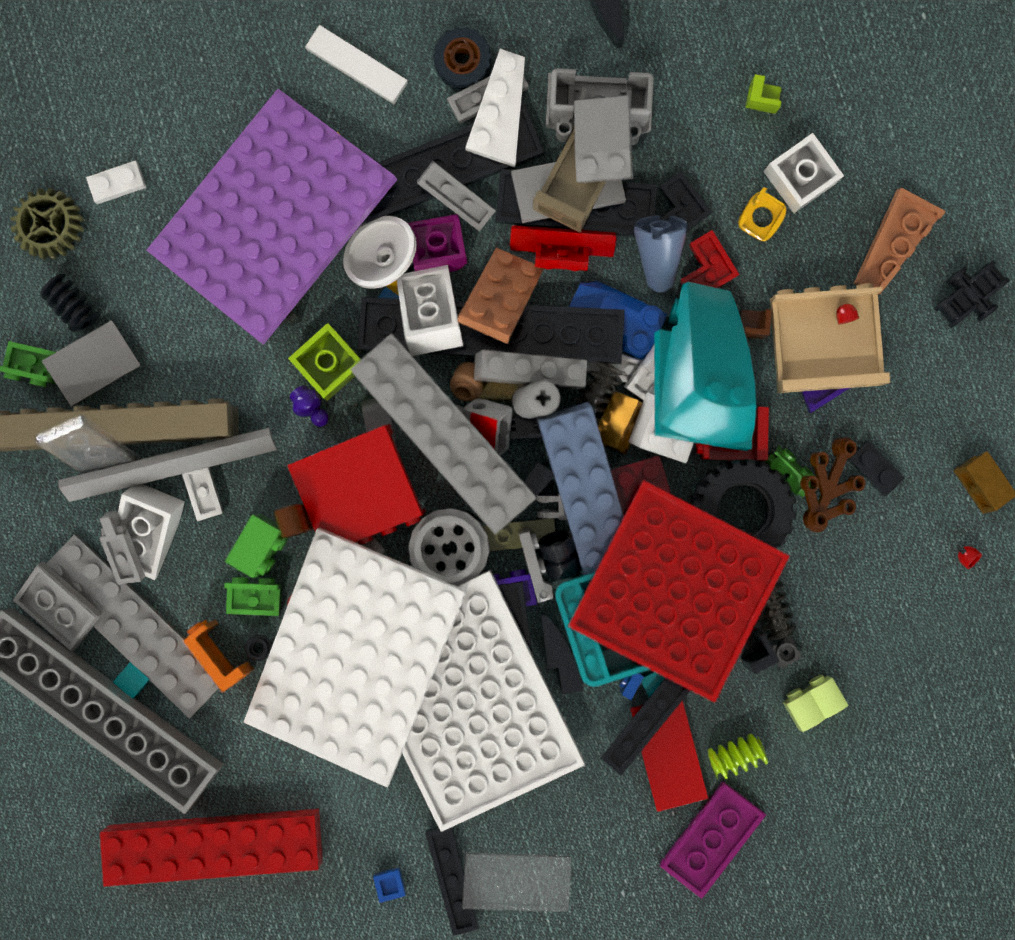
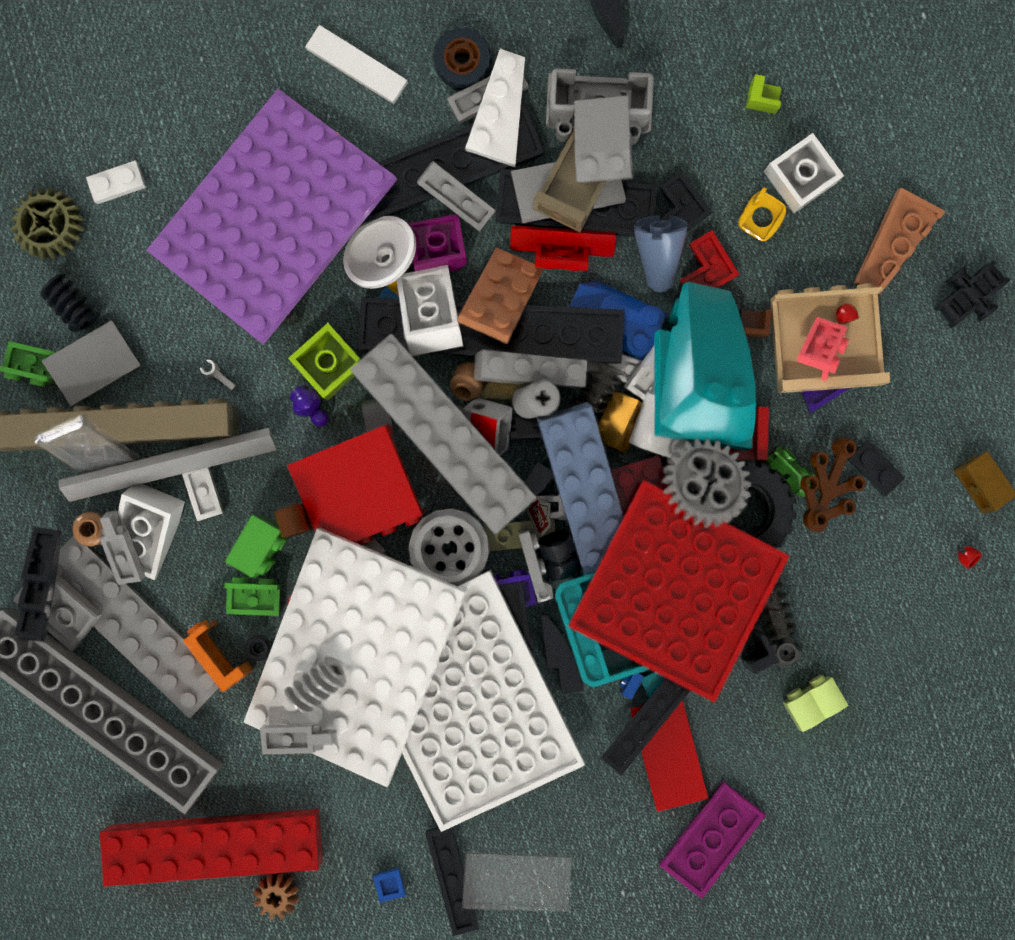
(39, 584): none -> black slope
(88, 528): none -> medium nougat head
(131, 680): teal tile -> none
(215, 372): none -> white hand
(272, 904): none -> medium nougat gear
(295, 738): none -> light grey hinge
(316, 686): none -> light grey piece
(539, 515): none -> clear smoke sticker
(684, 474): none -> light grey gear
(737, 756): lime piece -> none
(823, 346): none -> coral bracket

